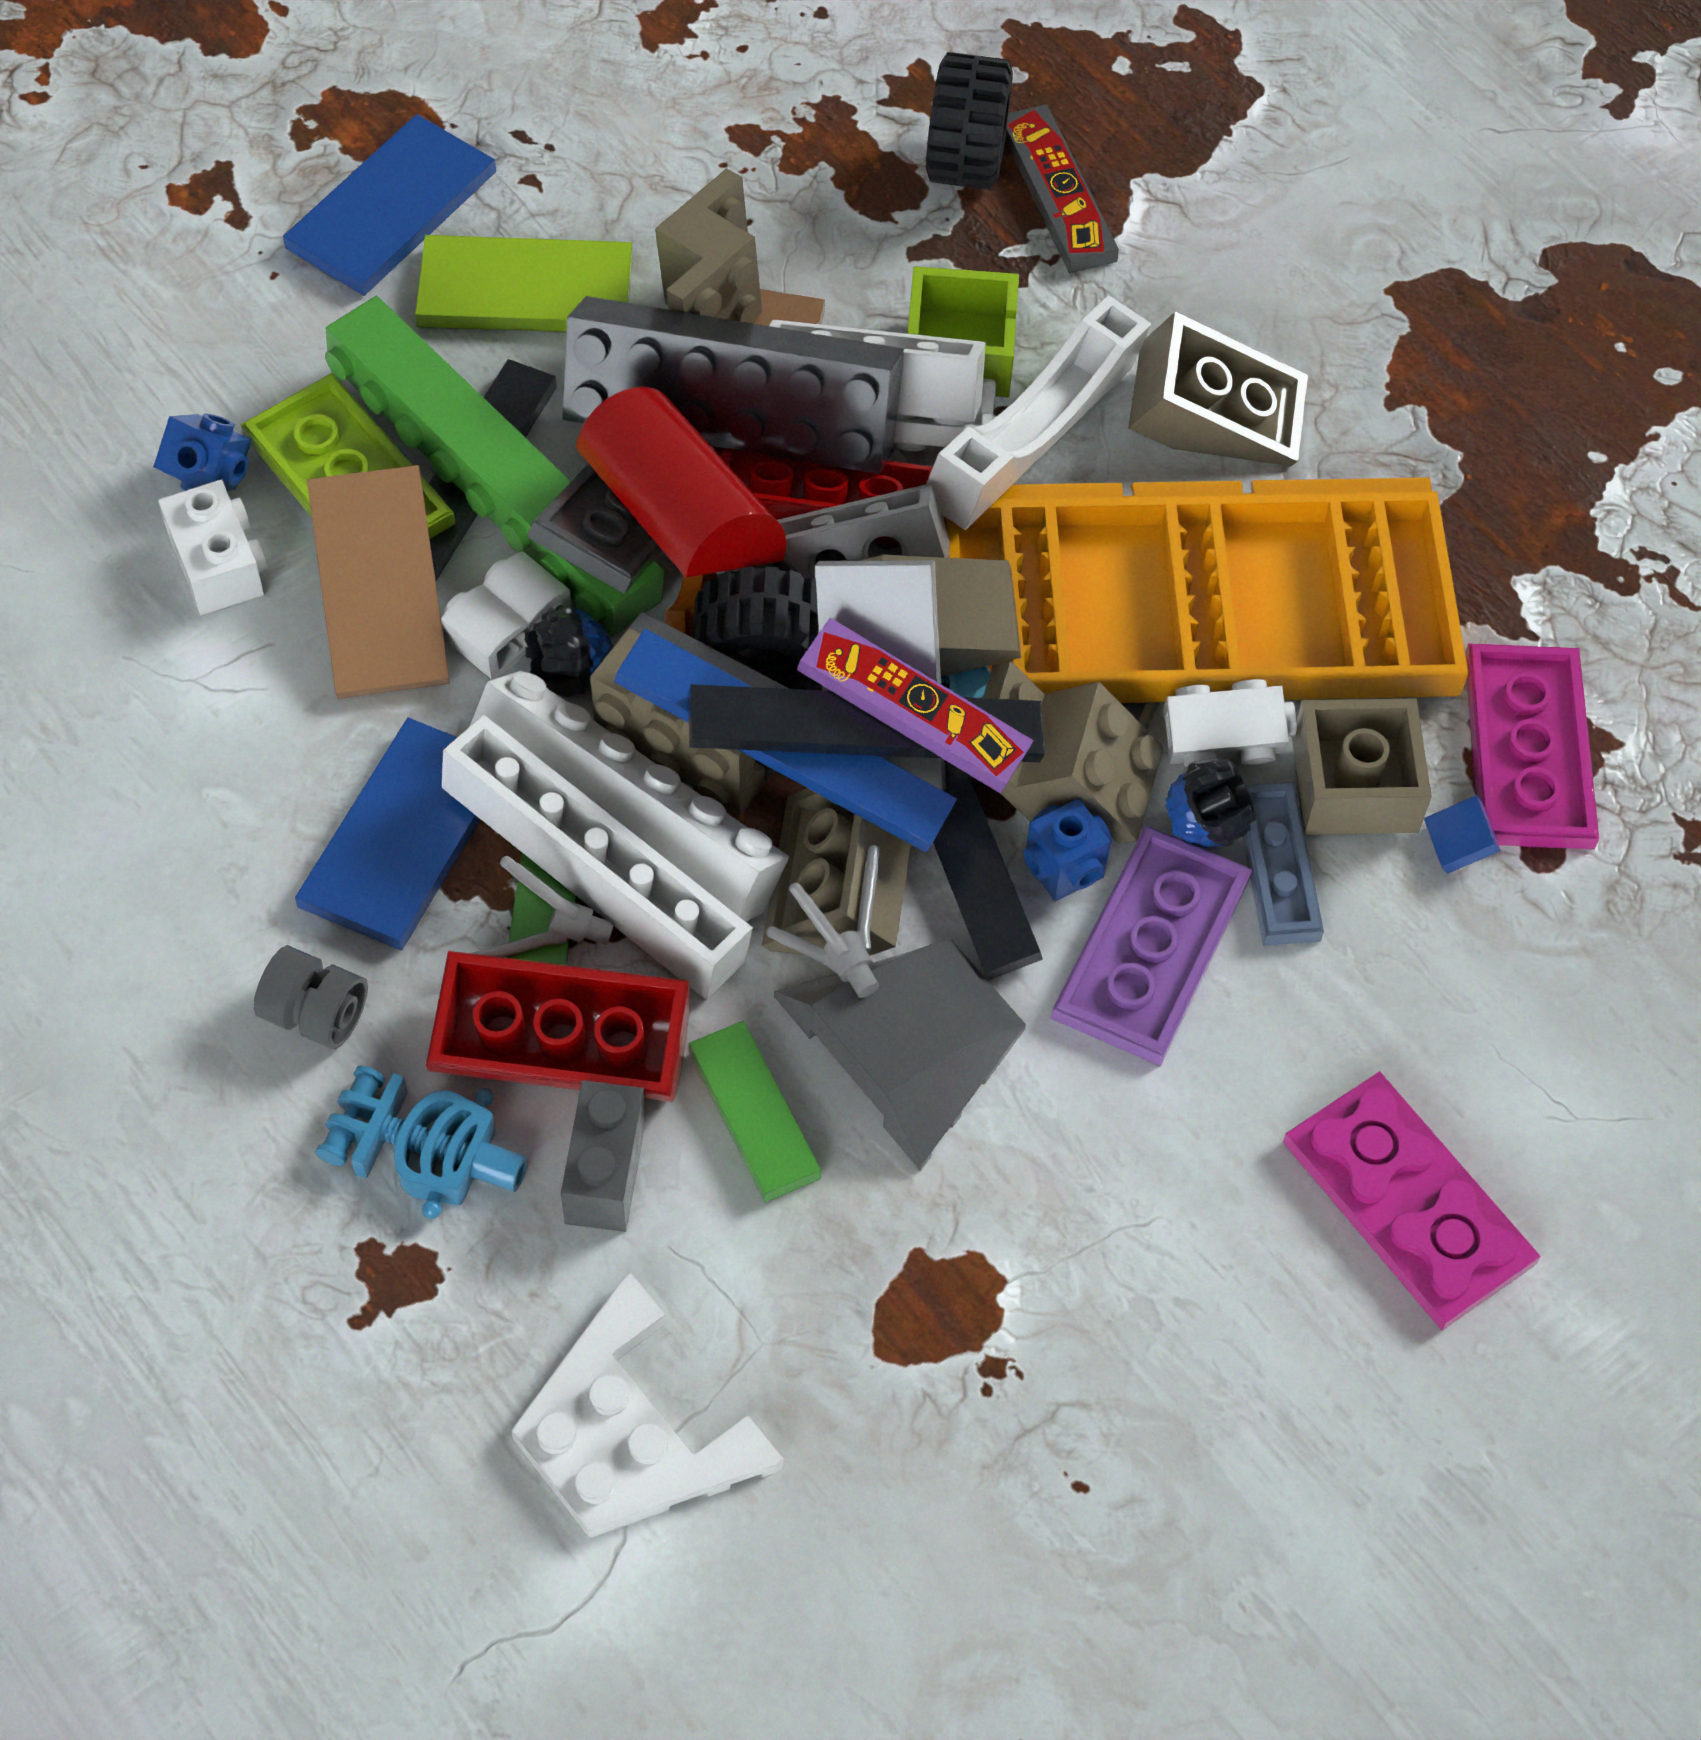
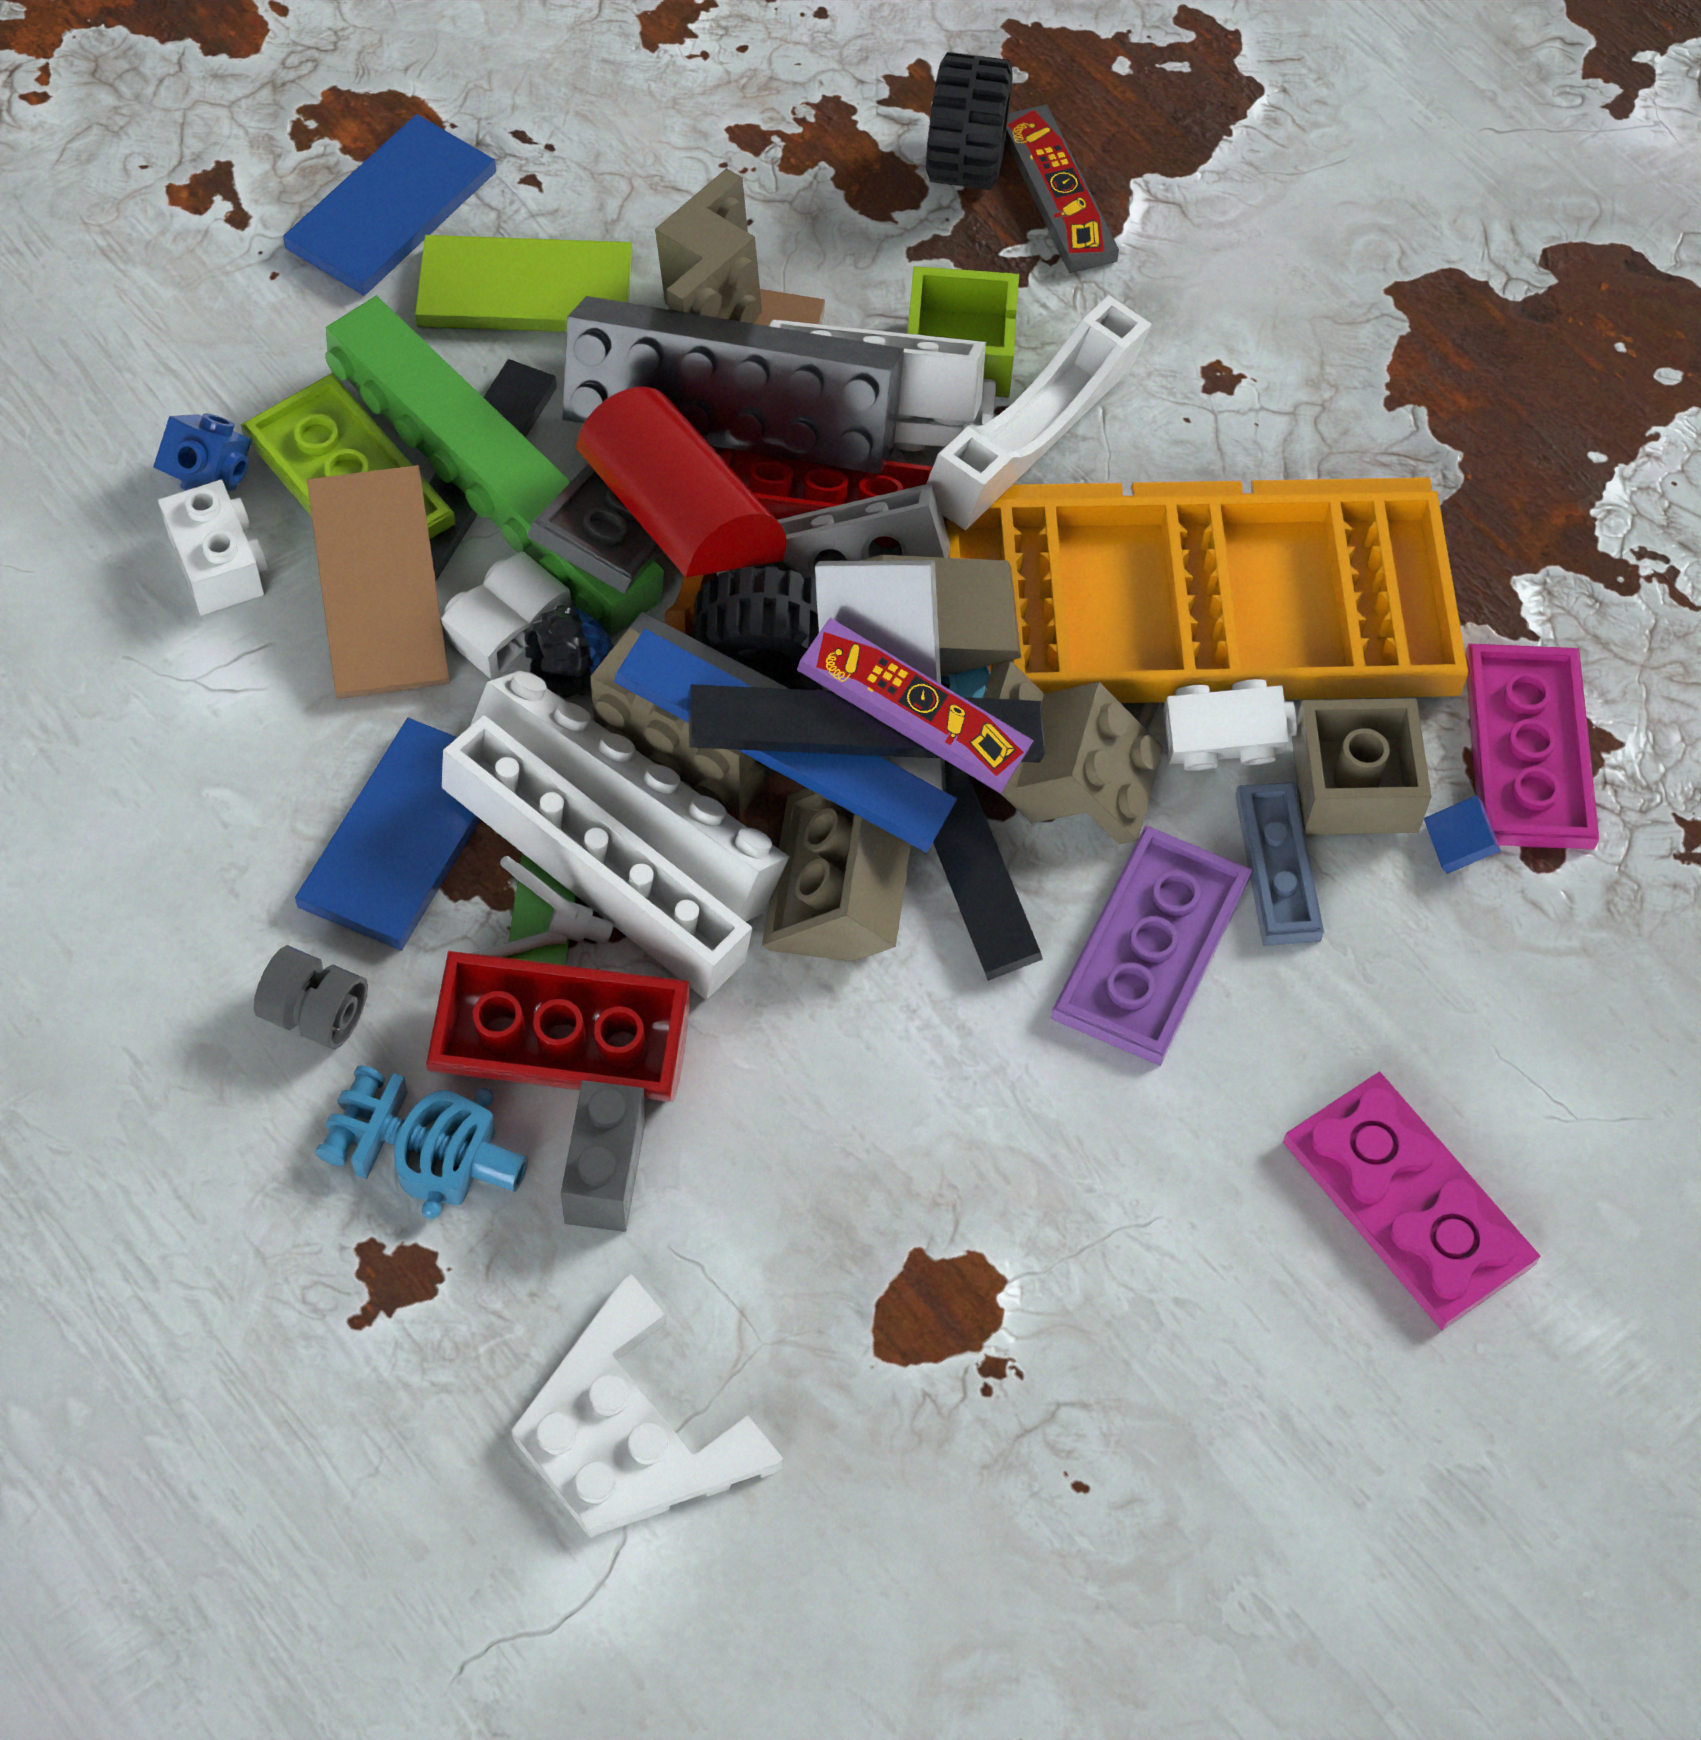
(754, 1111): bright green tile -> none
(846, 951): light grey plant -> none
(915, 1041): dark grey wedge -> none
(1067, 848): blue brick -> none
(1210, 804): black piece -> none
(1216, 395): dark tan slope -> none

